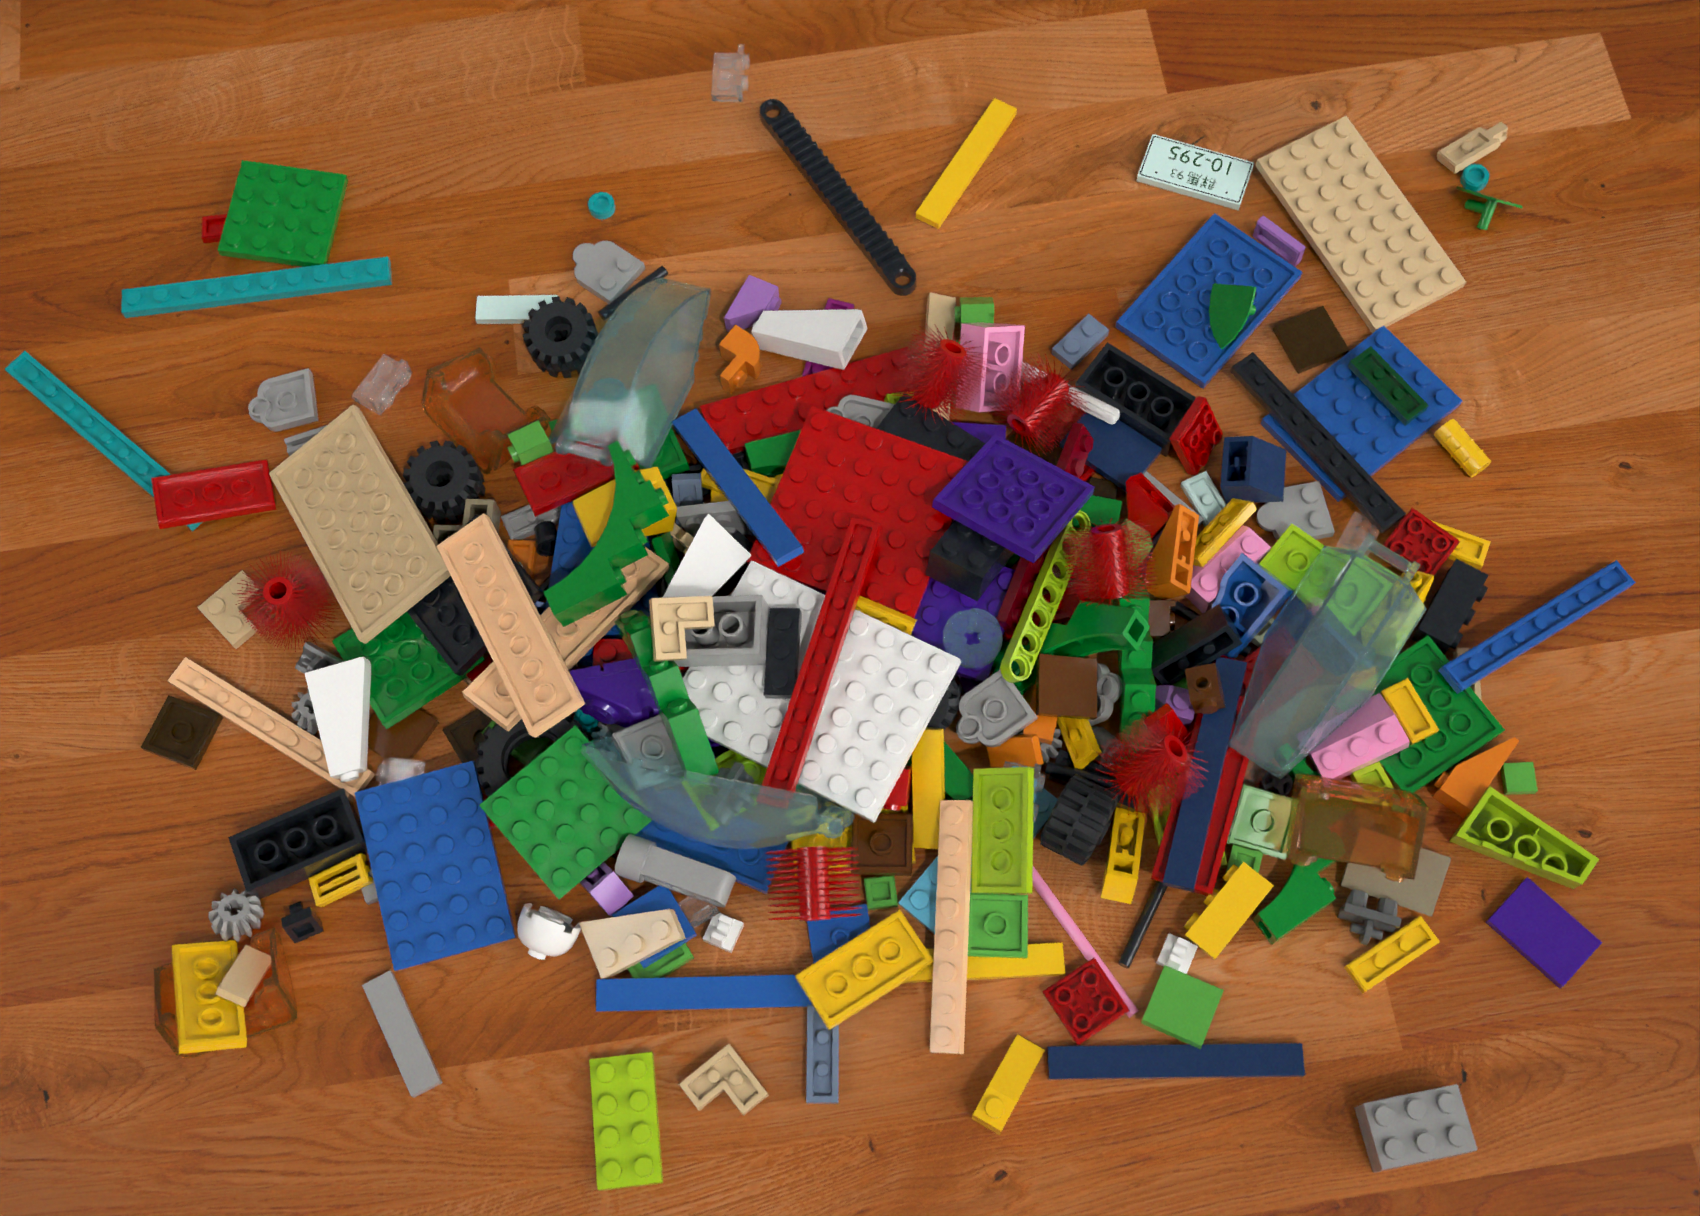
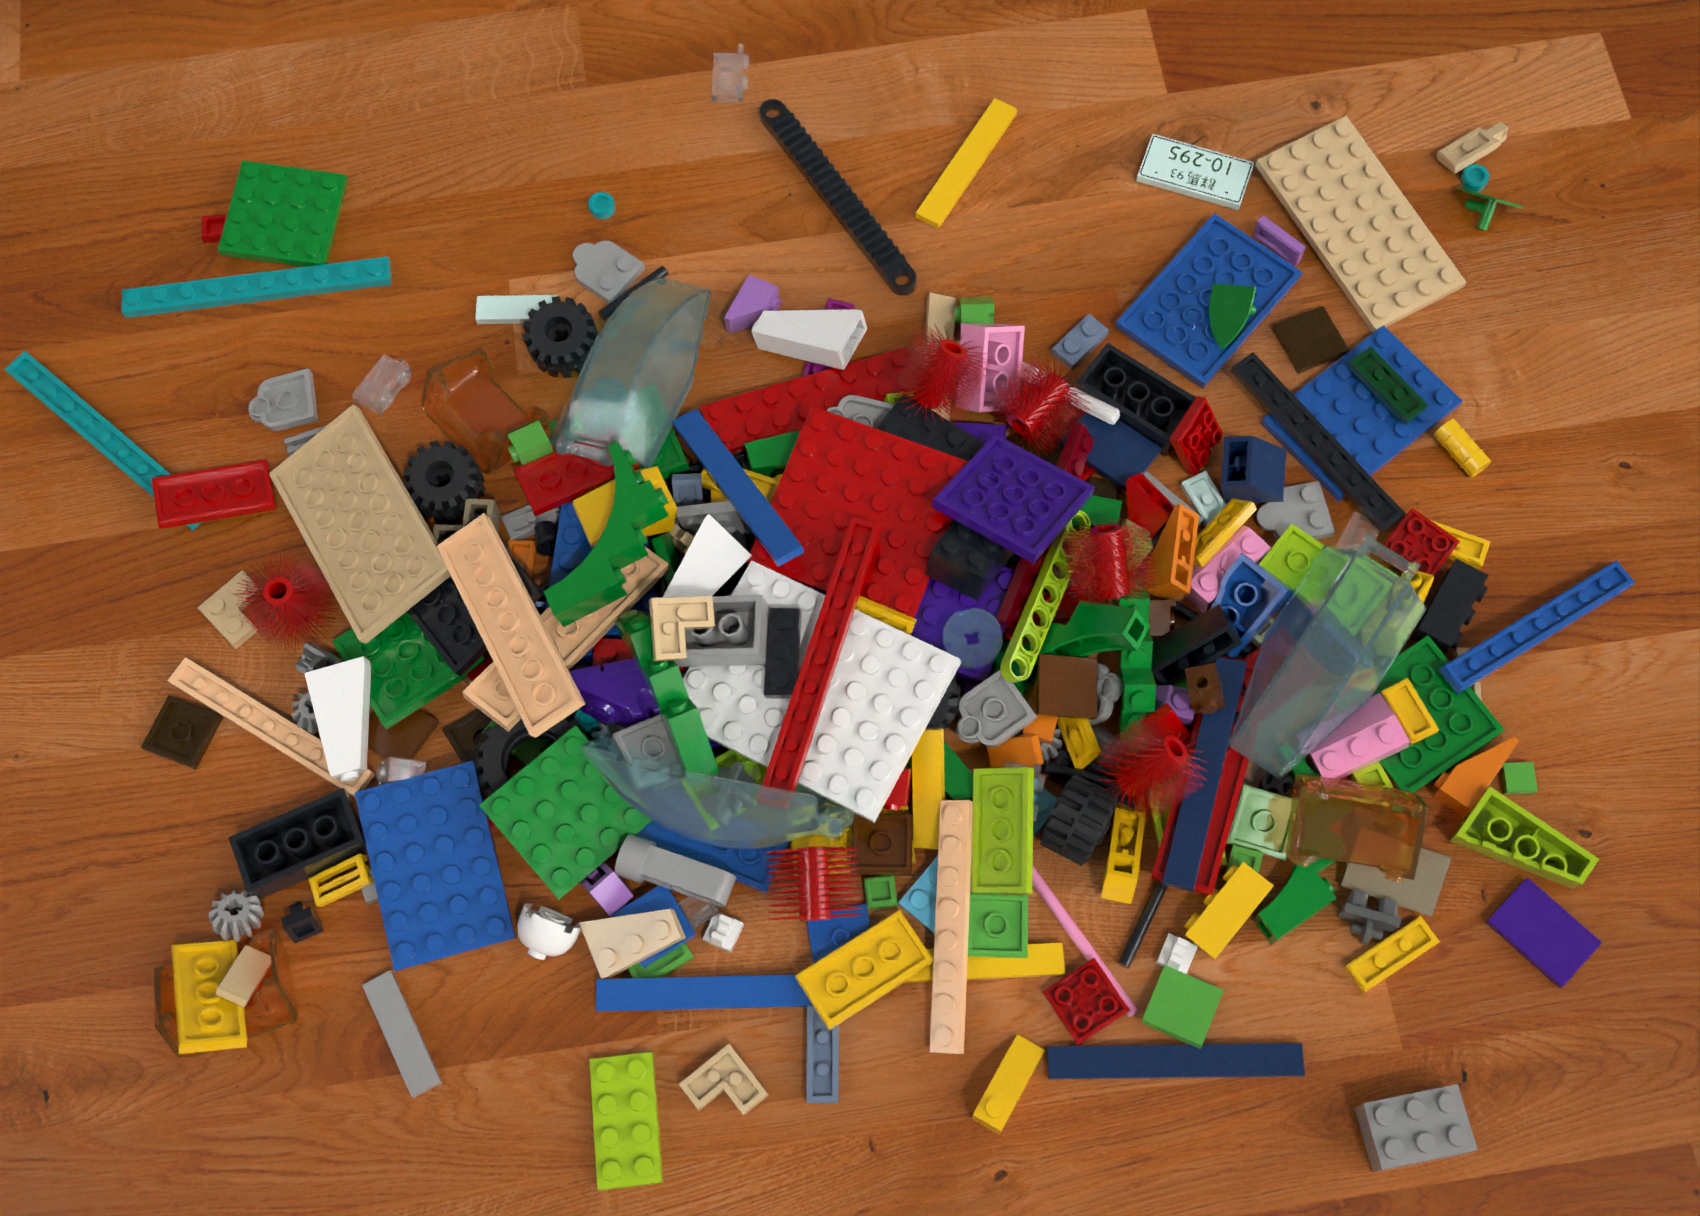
(744, 358): orange brick -> none

